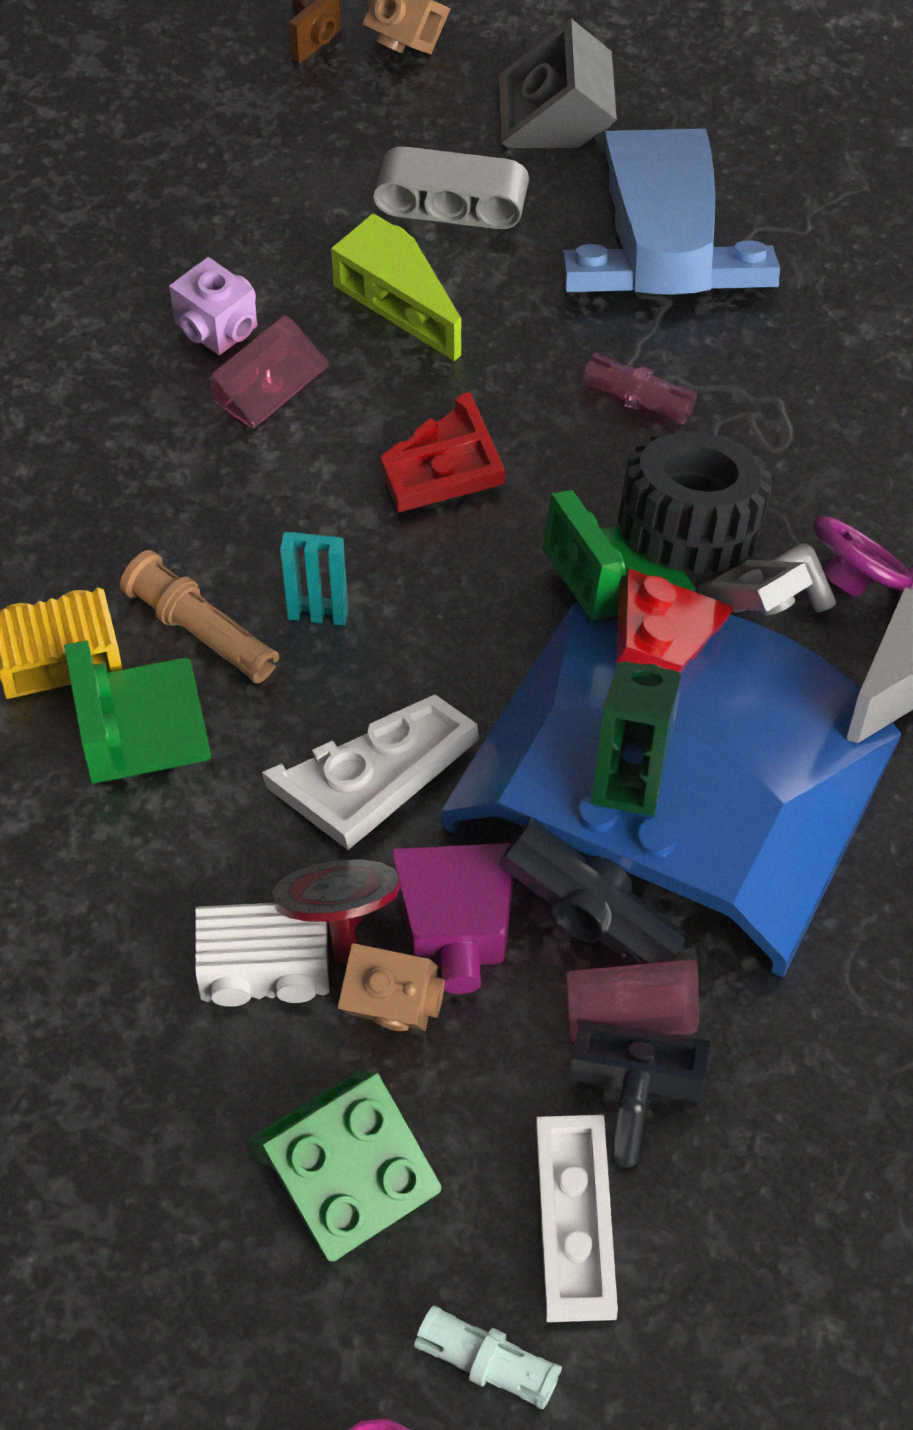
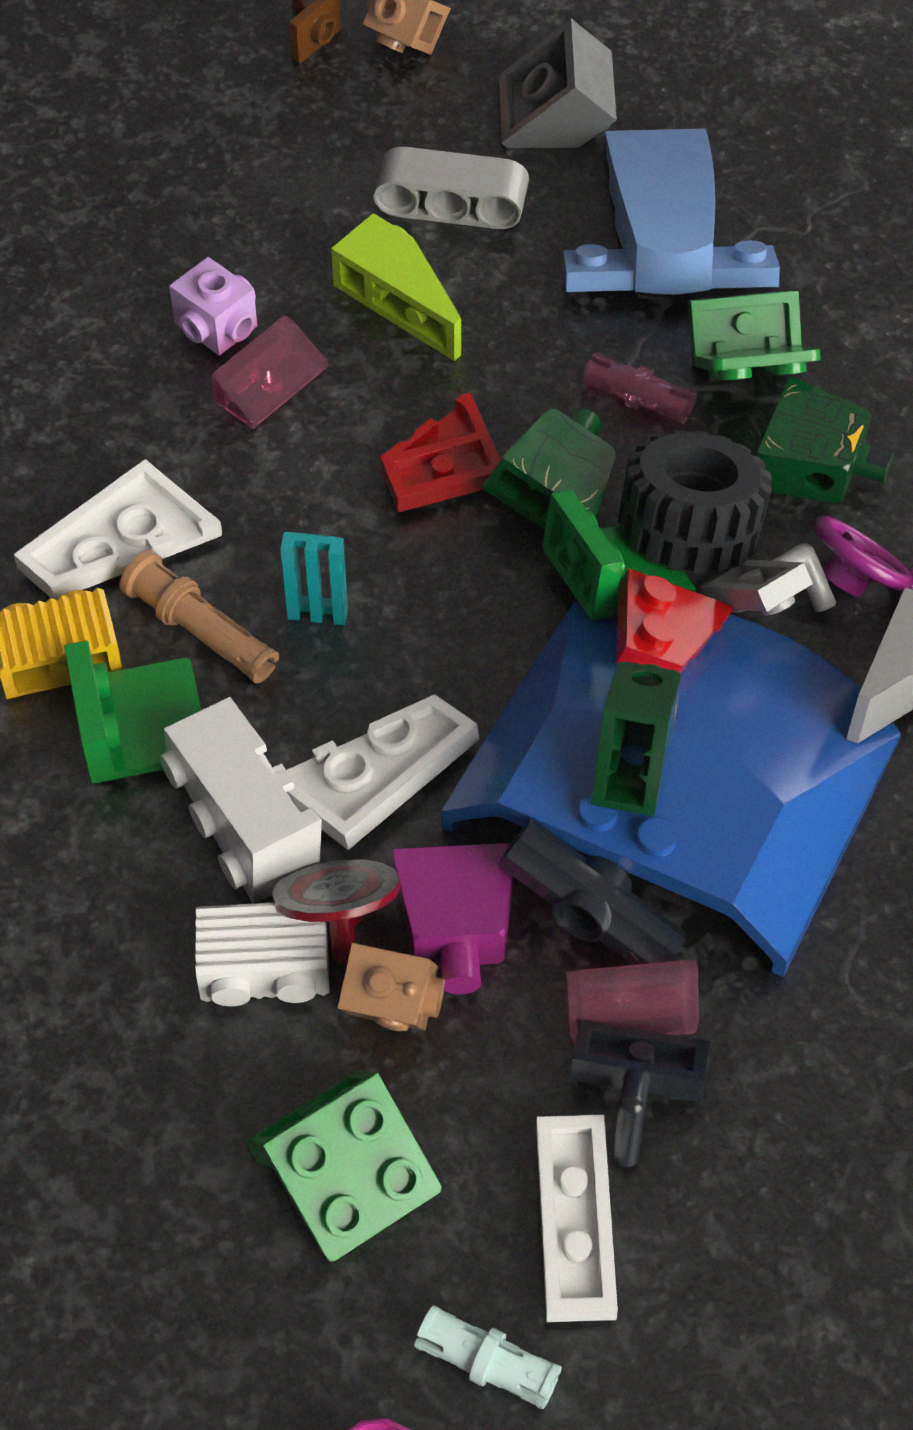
(112, 528): none -> white wing
(240, 799): none -> white wedge
(553, 458): none -> dark green torso
(748, 332): none -> green bracket
(819, 445): none -> dark green torso

